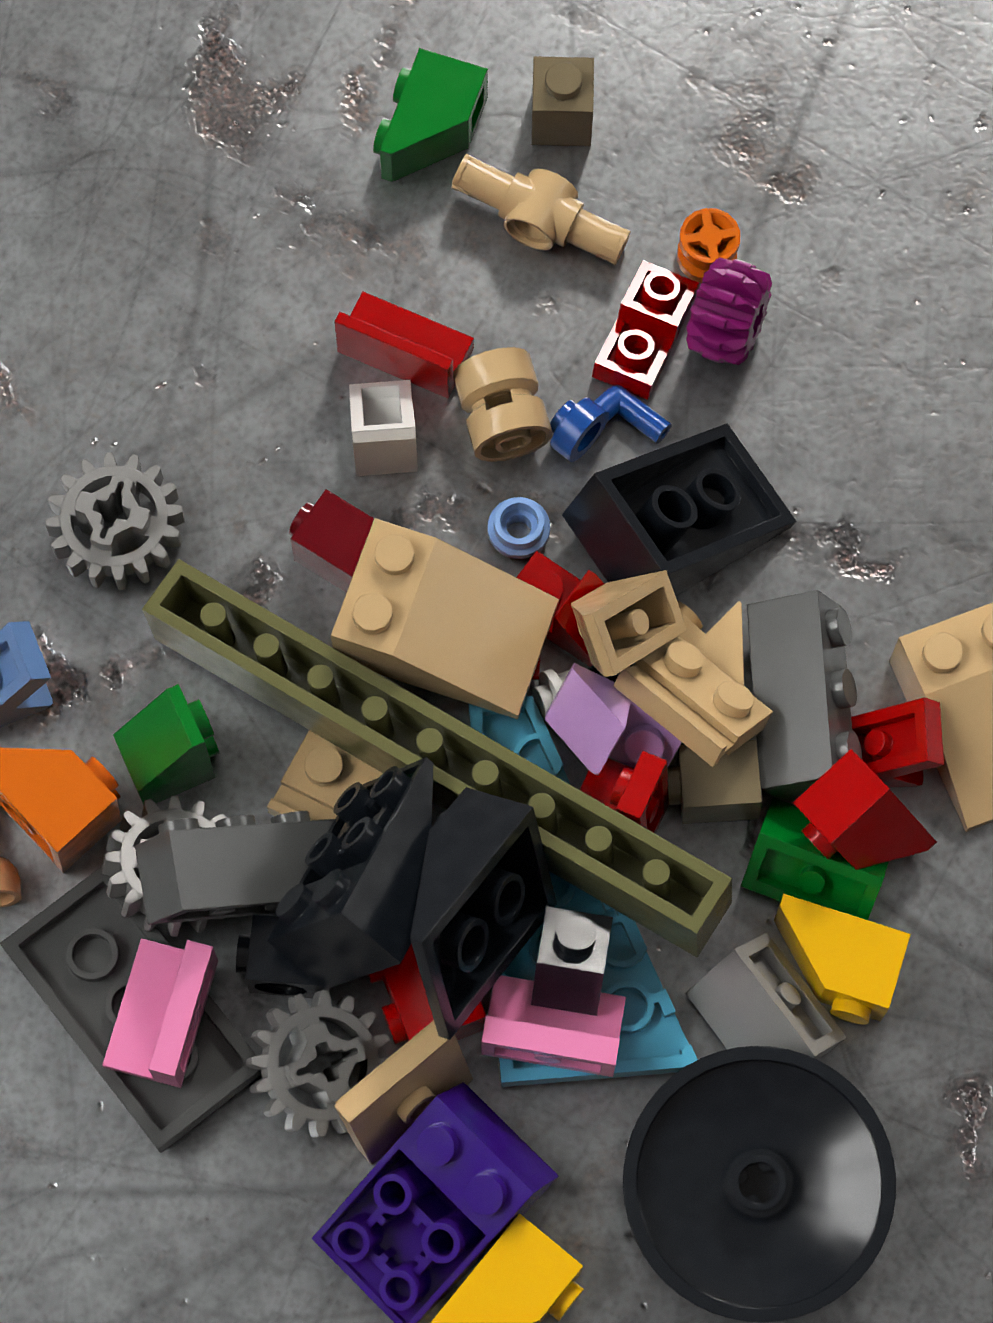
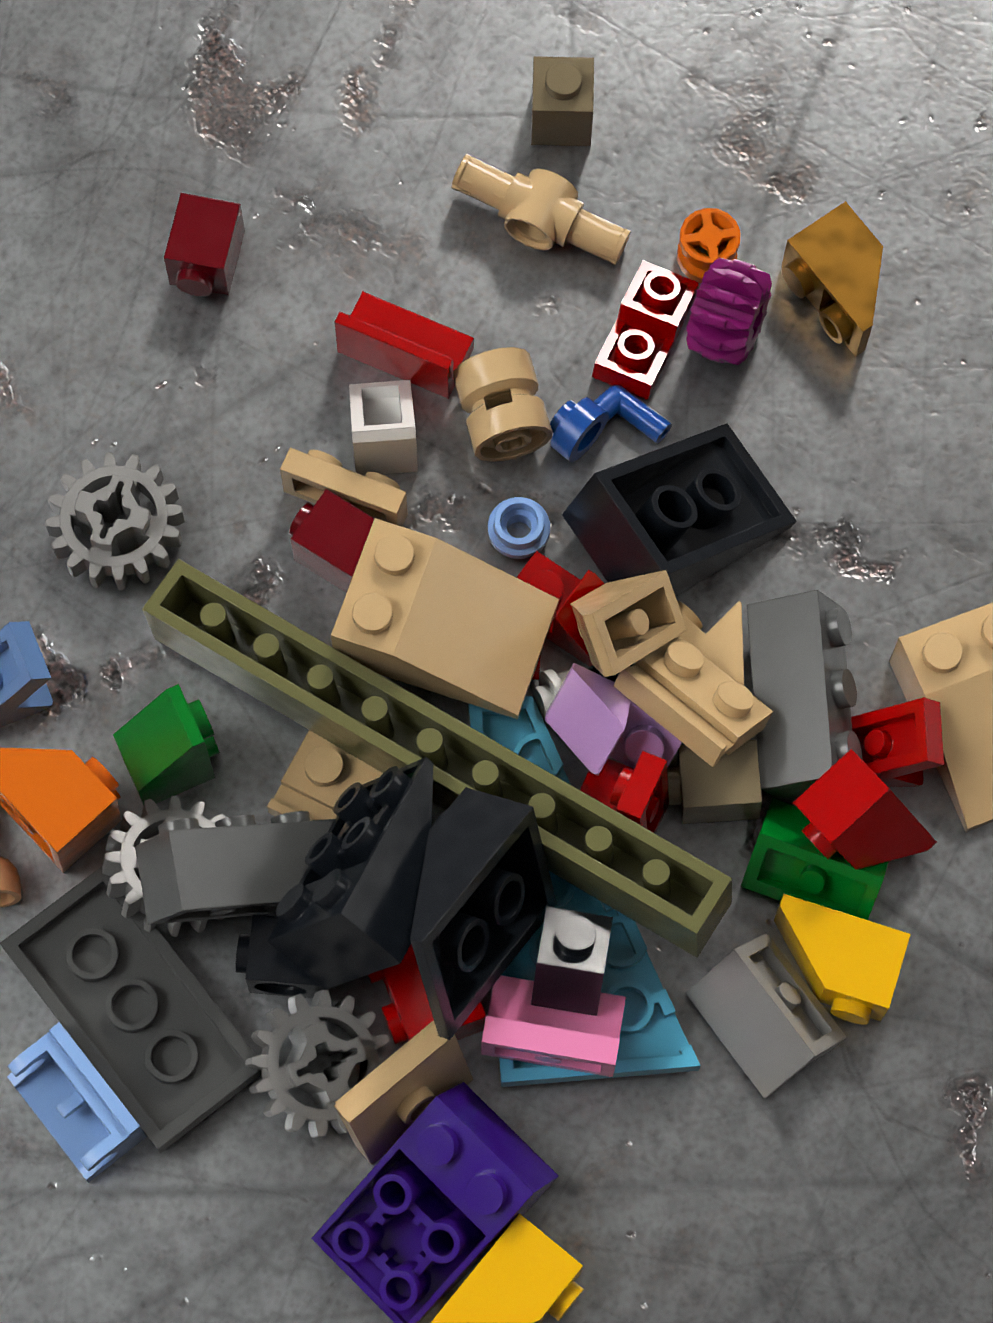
(74, 1102): none -> light blue hinge
(161, 1011): bright pink panel -> none
(204, 245): none -> dark red brick
(313, 472): none -> tan plate
(434, 114): green slope -> none
(759, 1184): black dish -> none
(838, 271): none -> pearl gold slope

